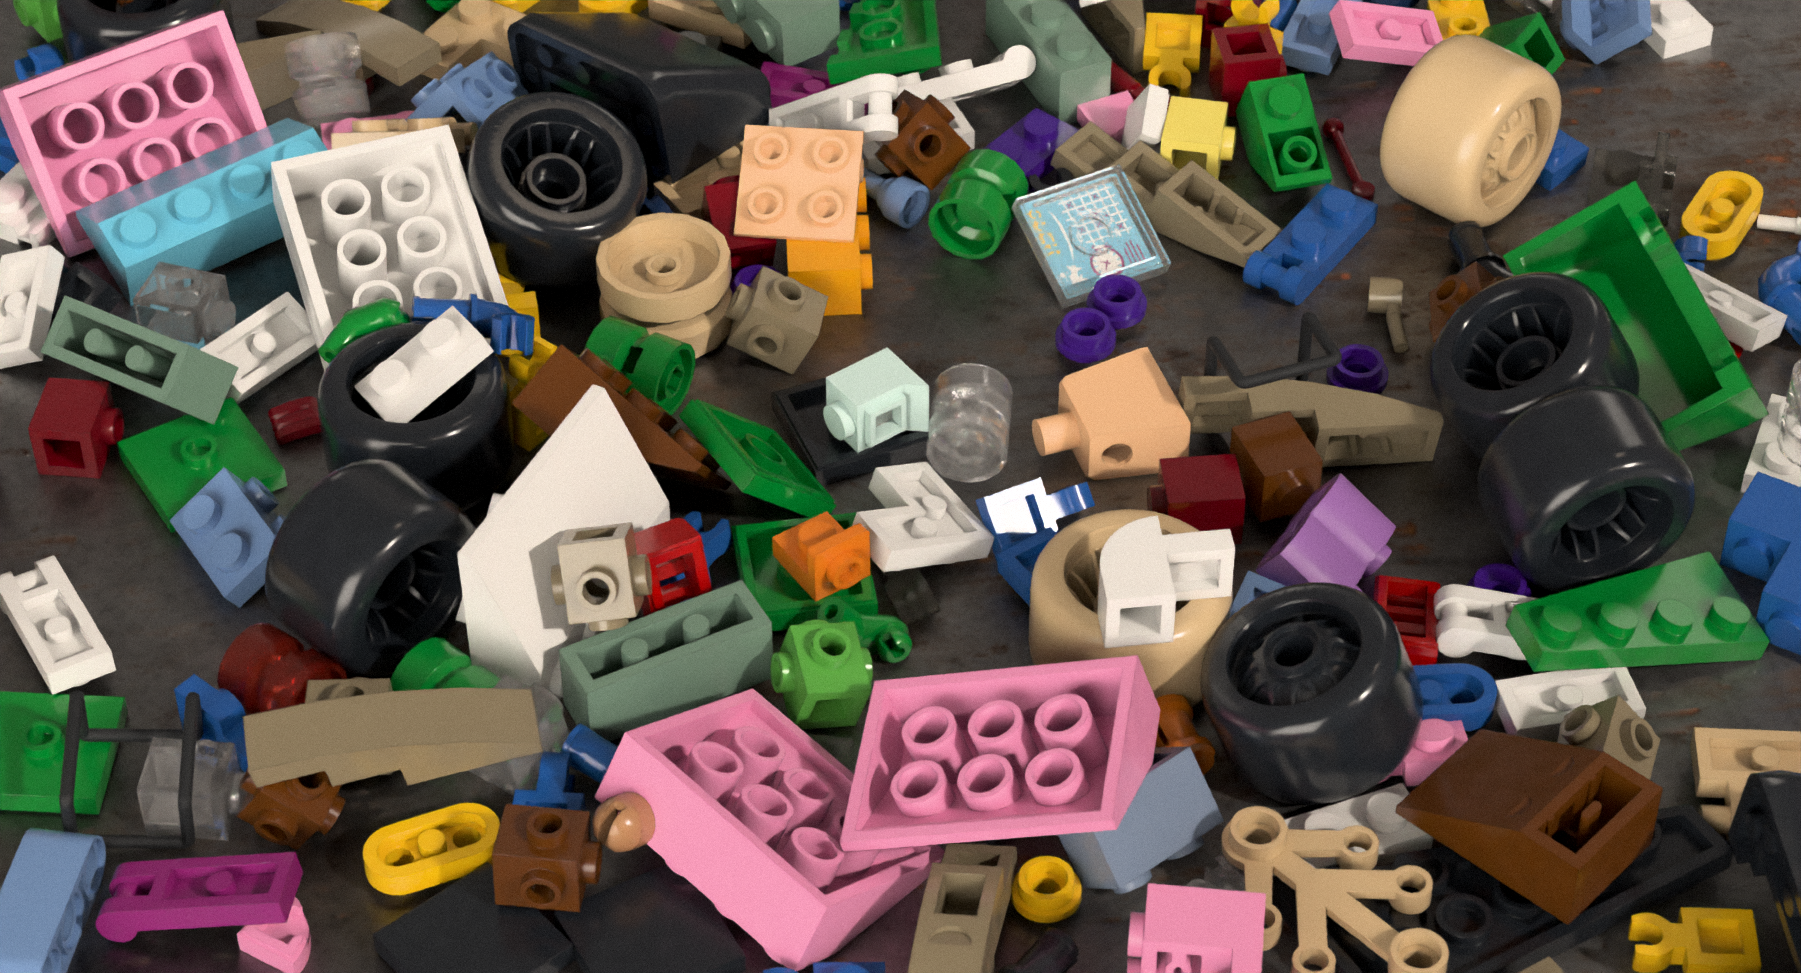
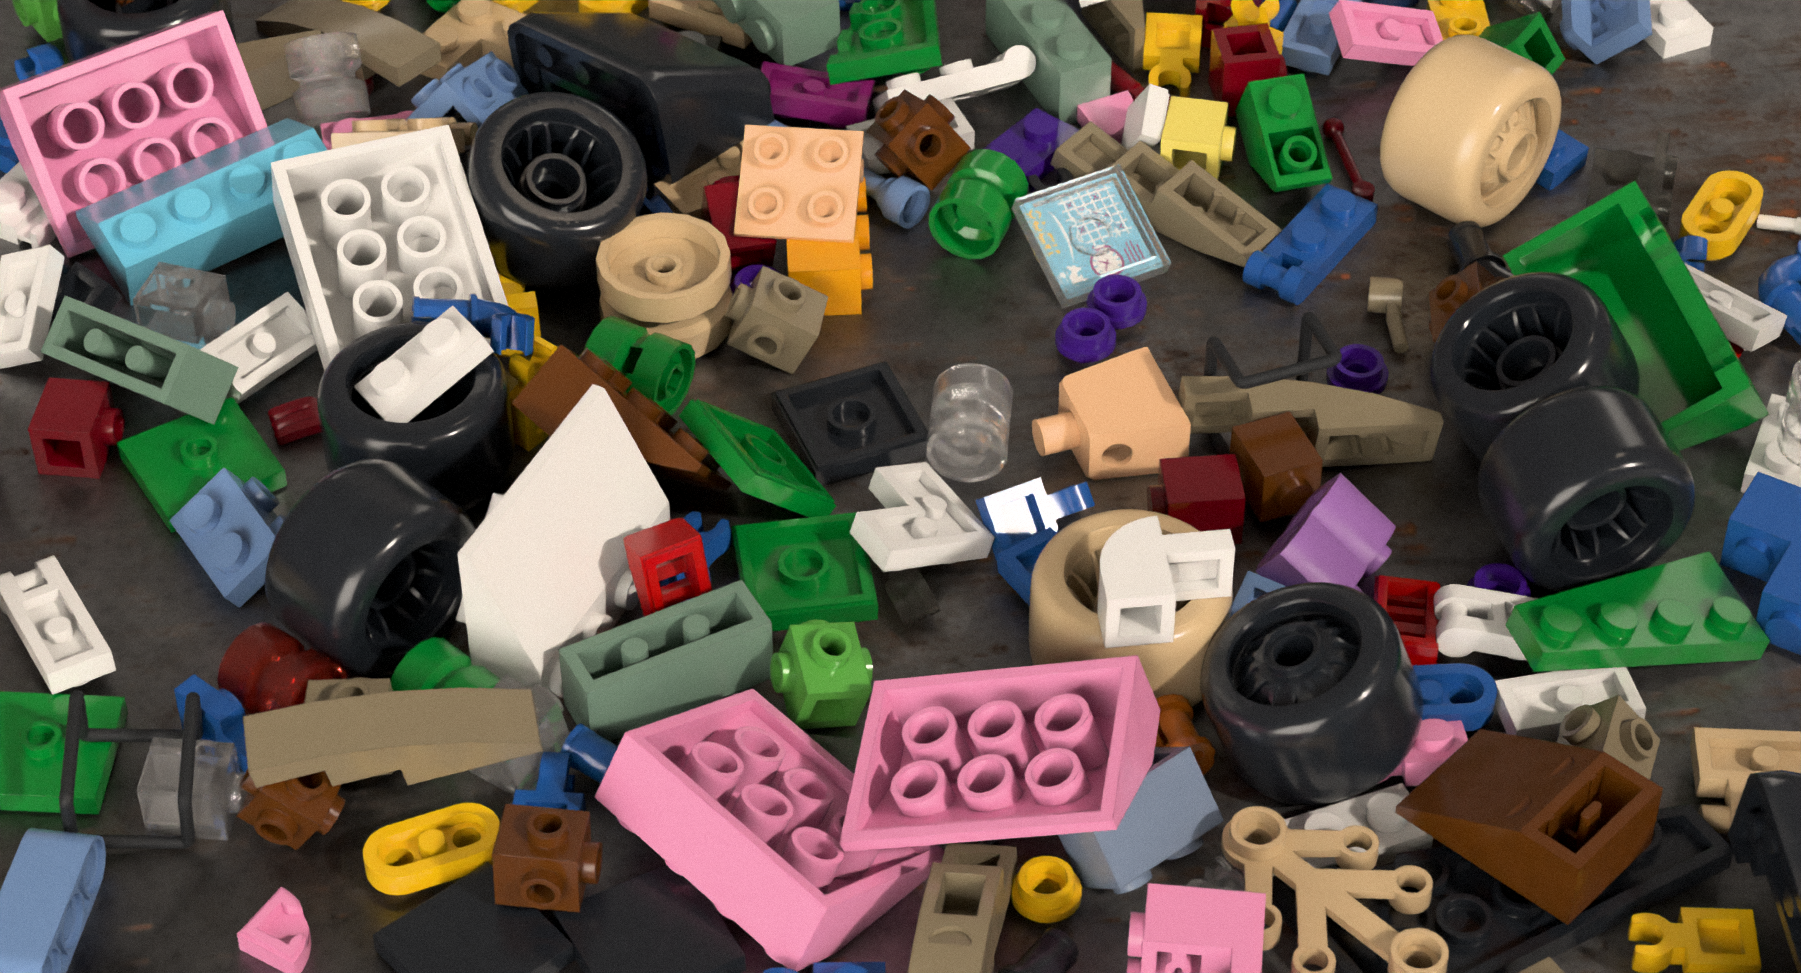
(199, 893): magenta plate -> none
(361, 321): green arm -> none
(594, 555): brick -> none
(629, 829): medium nougat hinge -> none
(824, 555): orange bracket -> none
(844, 108): white plate -> none
(875, 401): light aqua window -> none
(876, 632): green arm -> none

